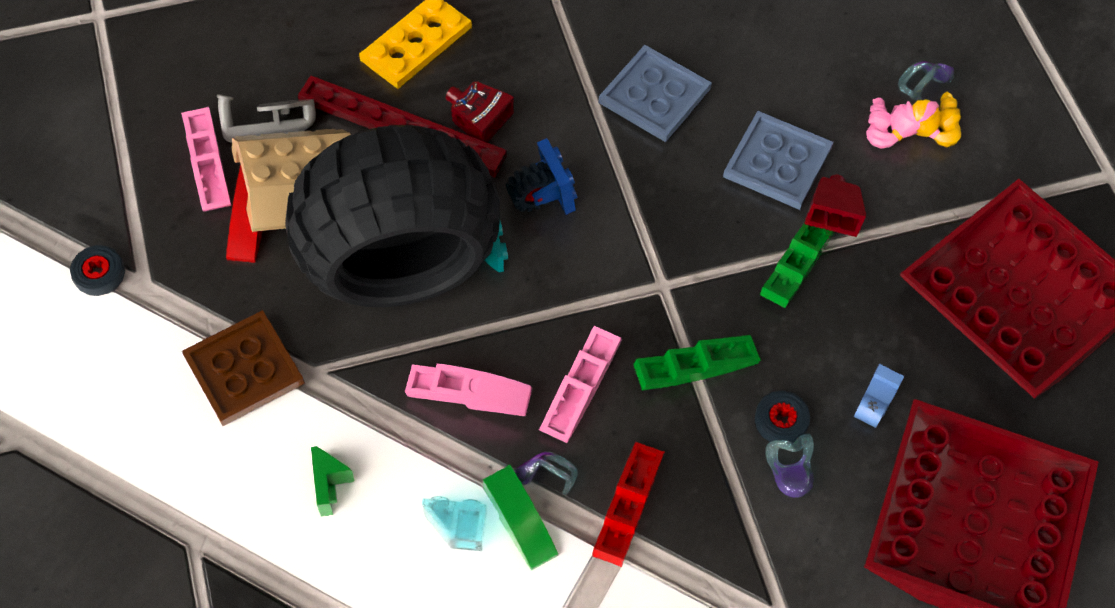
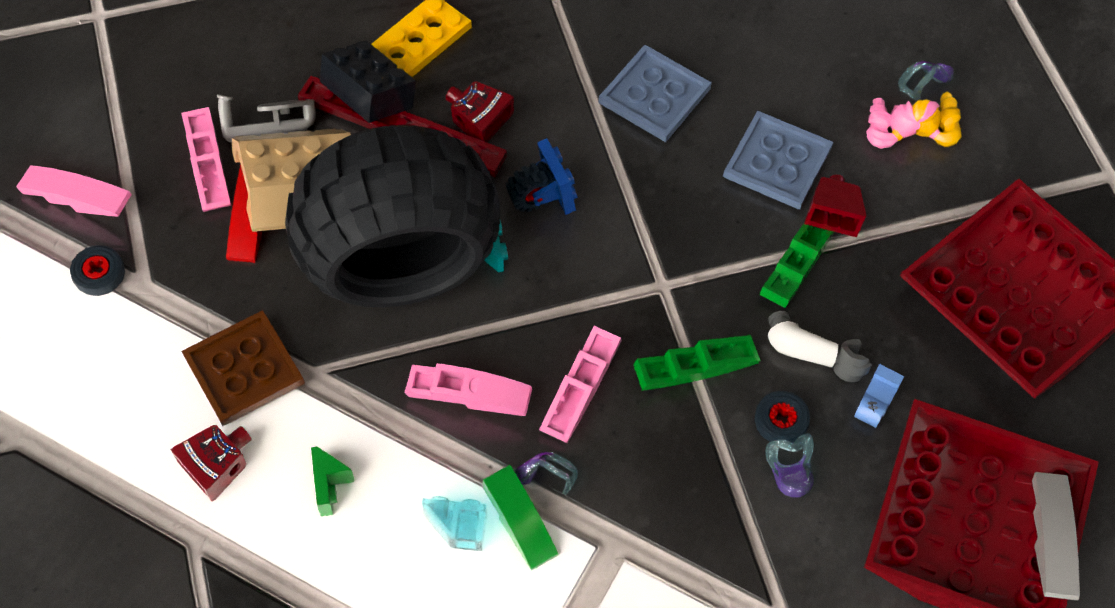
(73, 189): none -> bright pink slope
(212, 458): none -> dark red torso
(367, 81): none -> black piece
(628, 504): red slope -> none
(803, 345): none -> piece
(1057, 536): none -> light grey slope

